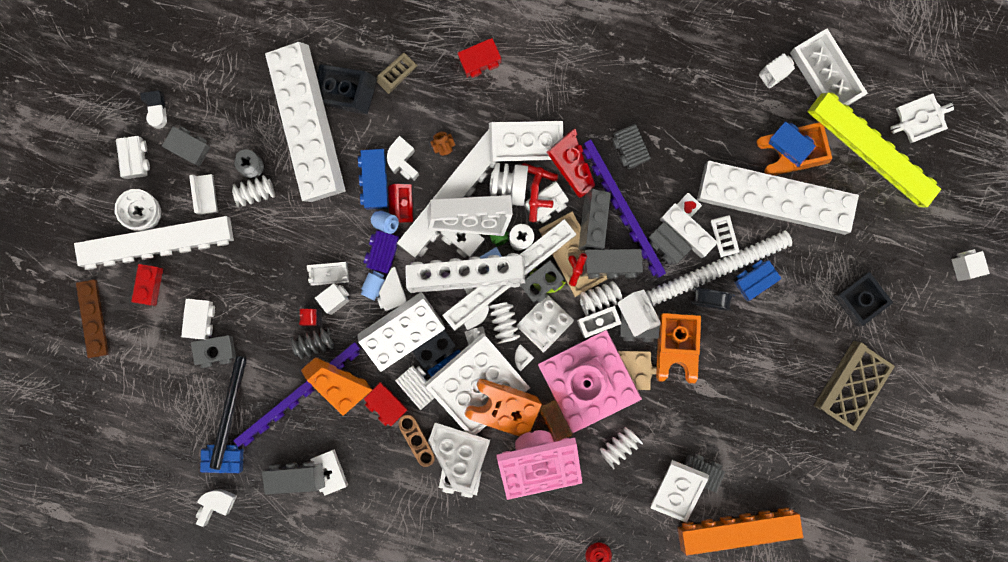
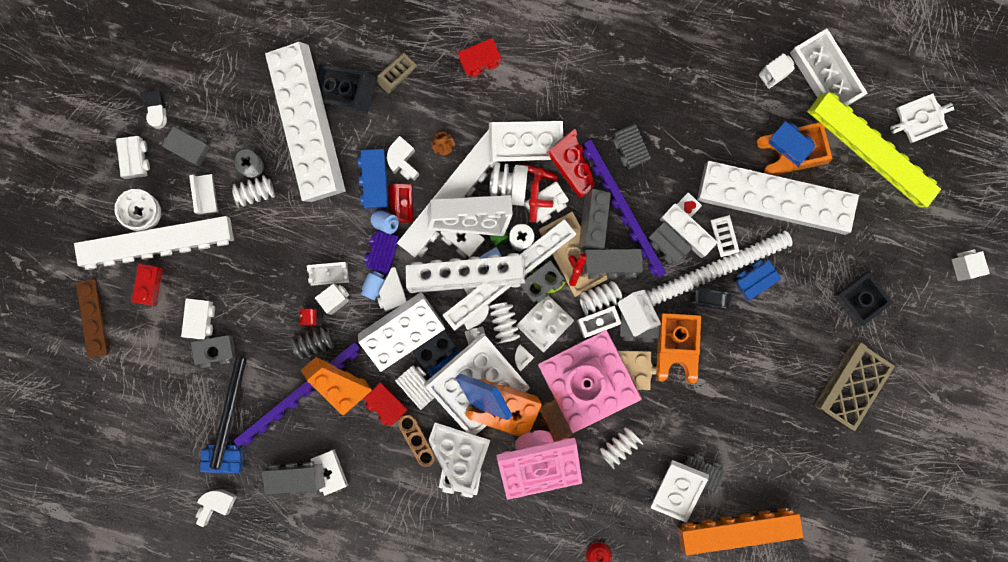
(484, 396): none -> blue tile

